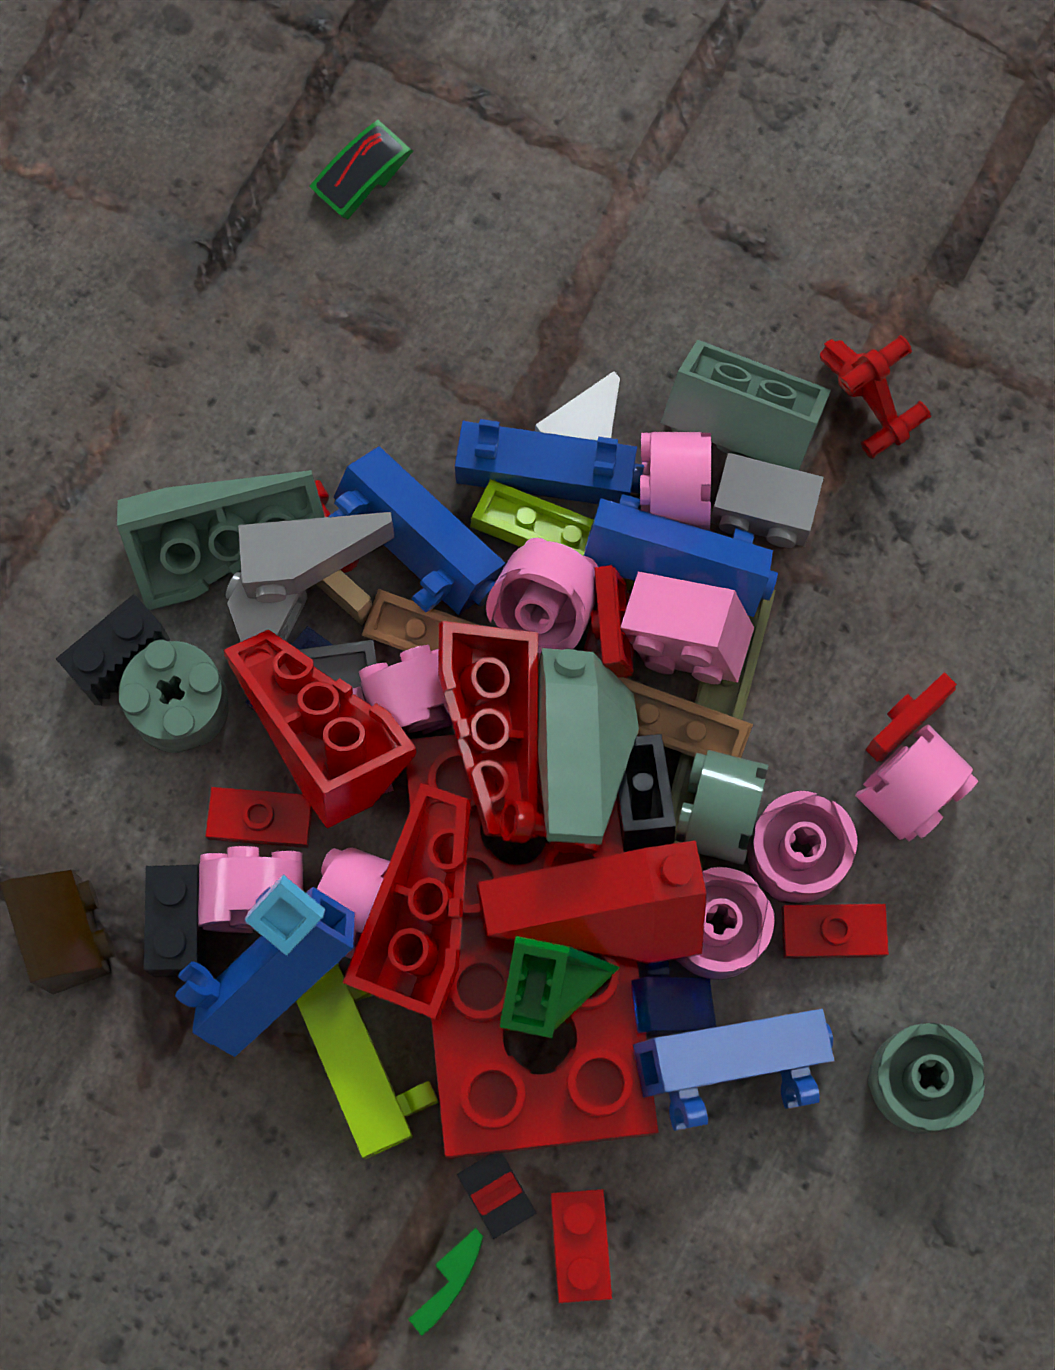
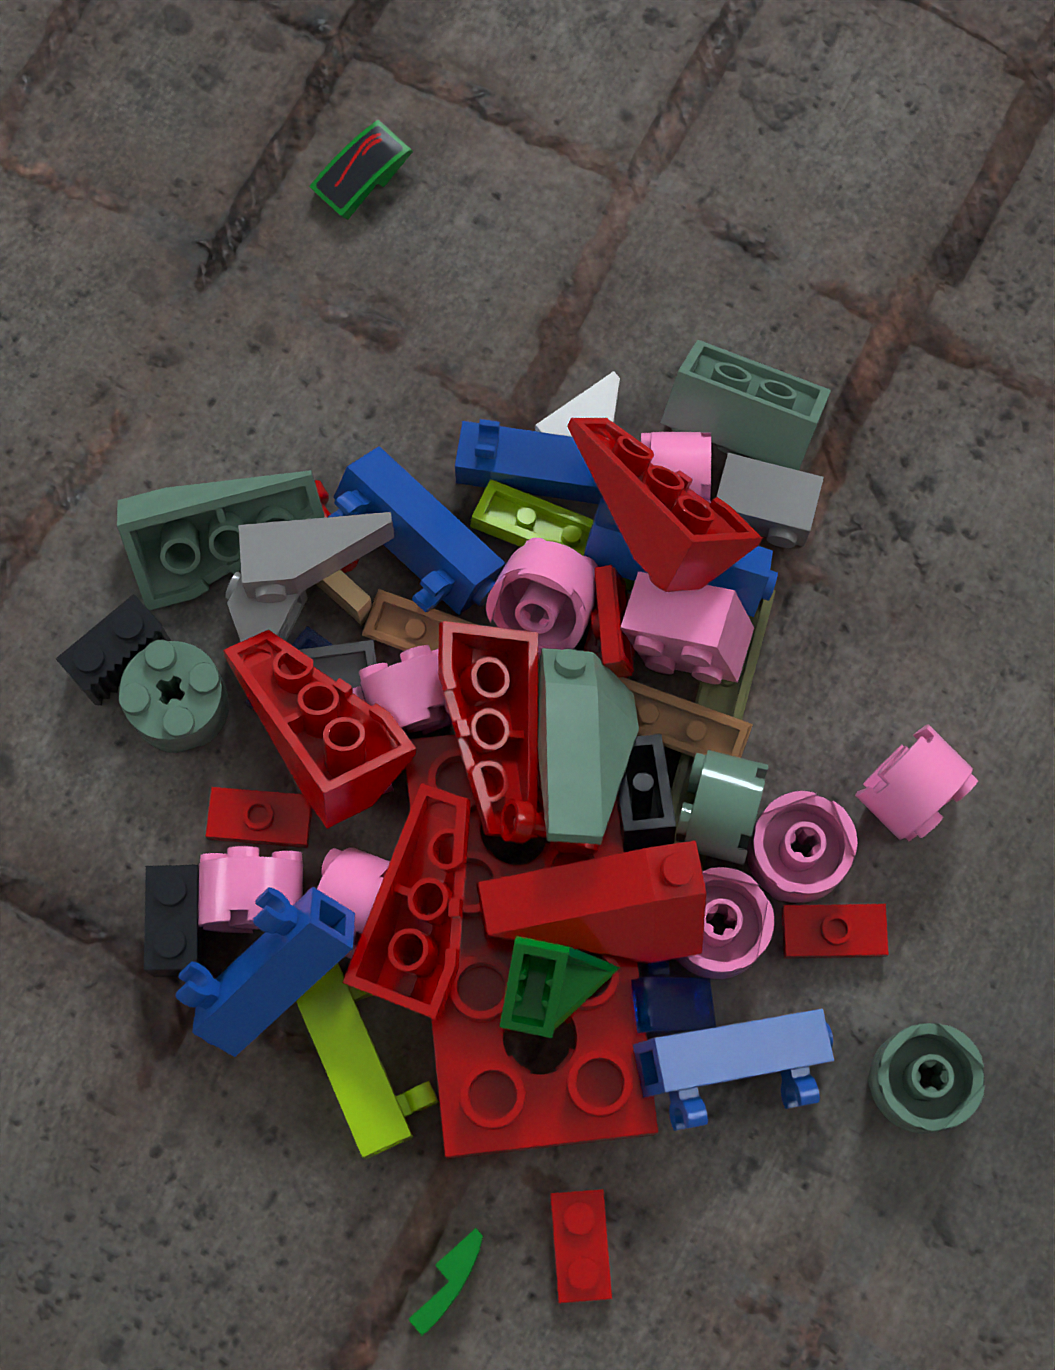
(58, 929): dark brown slope -> none
(285, 915): medium azure tile -> none
(496, 1194): black piece -> none
(664, 522): none -> red wedge
(866, 377): red axle -> none
(909, 715): red plate -> none

